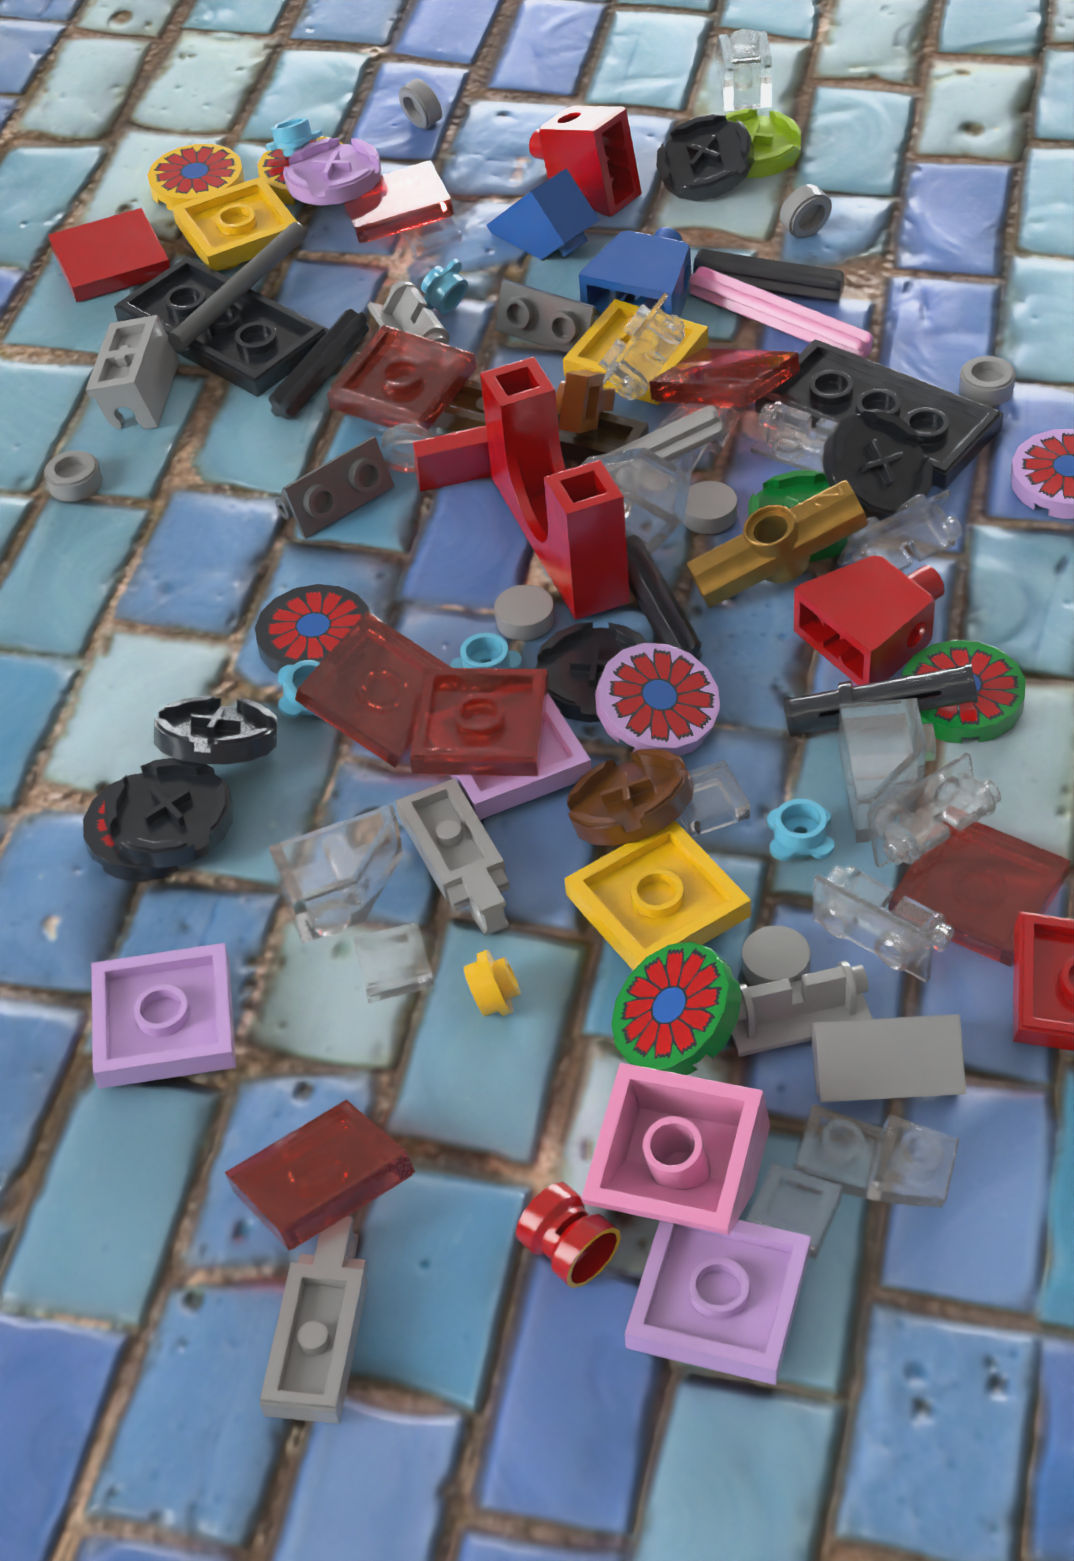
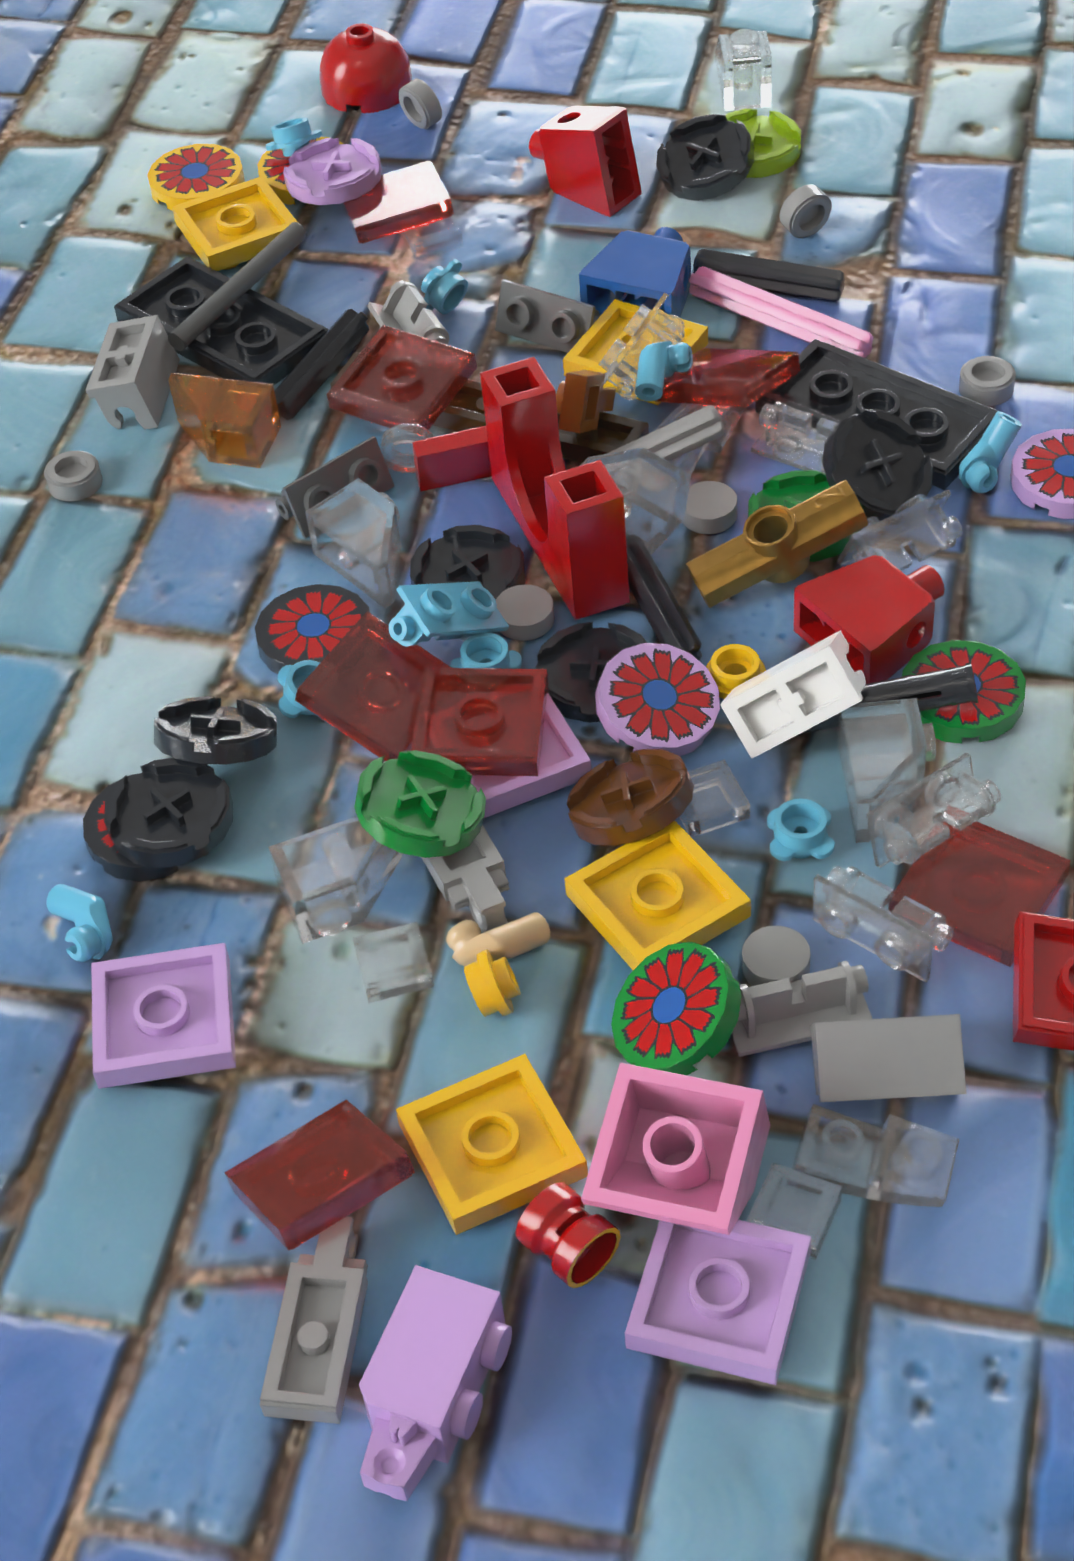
(88, 912): none -> medium azure arm
(109, 254): red tile -> none
(227, 417): none -> clear orange slope
(359, 538): none -> clear slope
(364, 69): none -> red cylinder
(419, 804): none -> green tile
(429, 1377): none -> lavender hinge
(445, 613): none -> medium azure hinge
(470, 555): none -> black tile
(491, 1143): none -> yellow plate
(503, 941): none -> tan arm
(547, 218): blue slope -> none
(659, 362): none -> medium azure arm
(733, 666): none -> yellow plate
(794, 695): none -> white hinge
(981, 464): none -> medium azure arm

